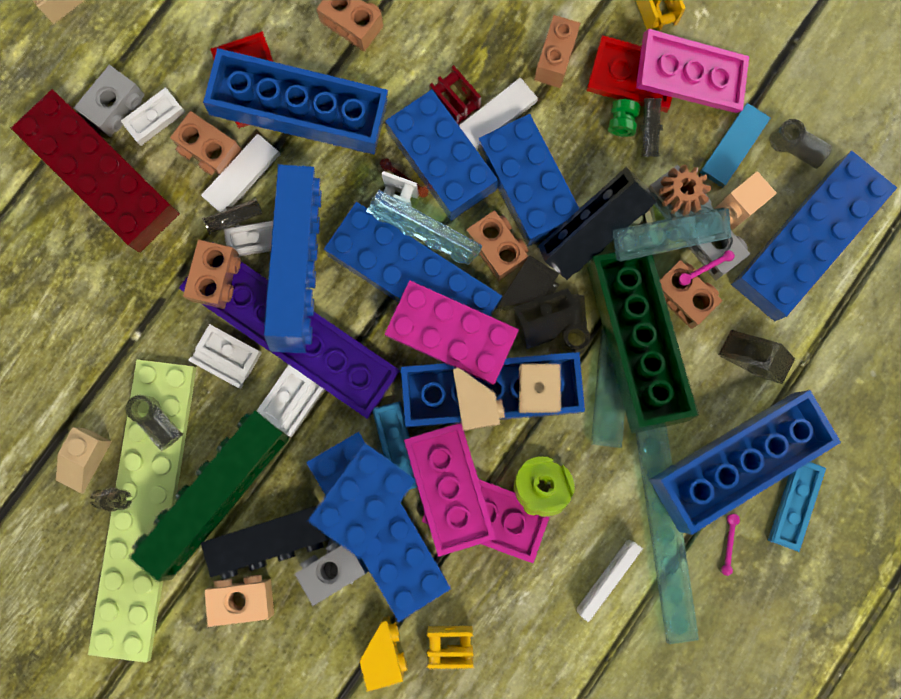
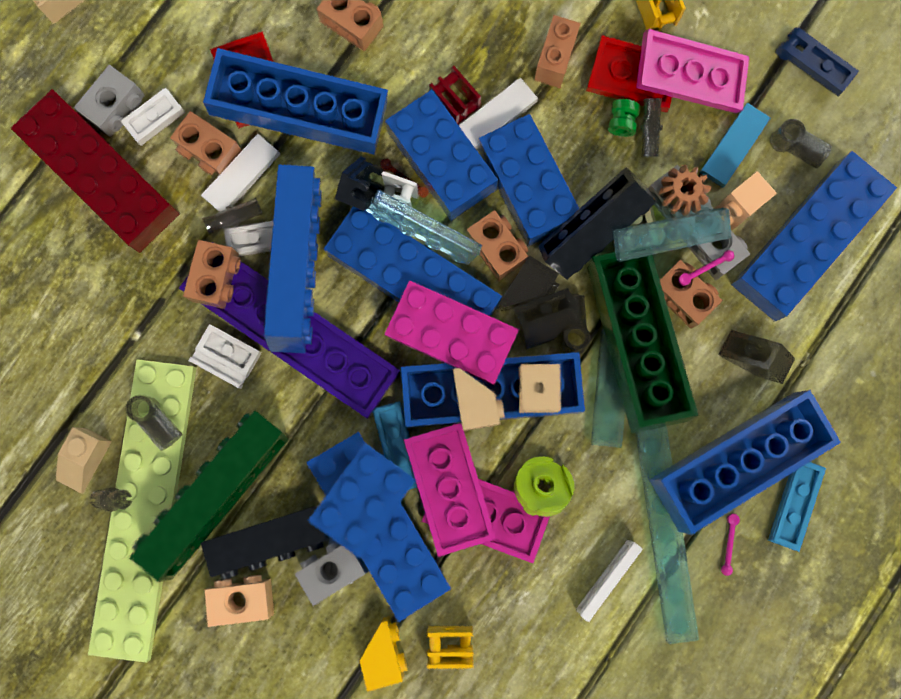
(290, 400): white plate -> none
(356, 185): none -> black hinge
(817, 61): none -> dark blue plate

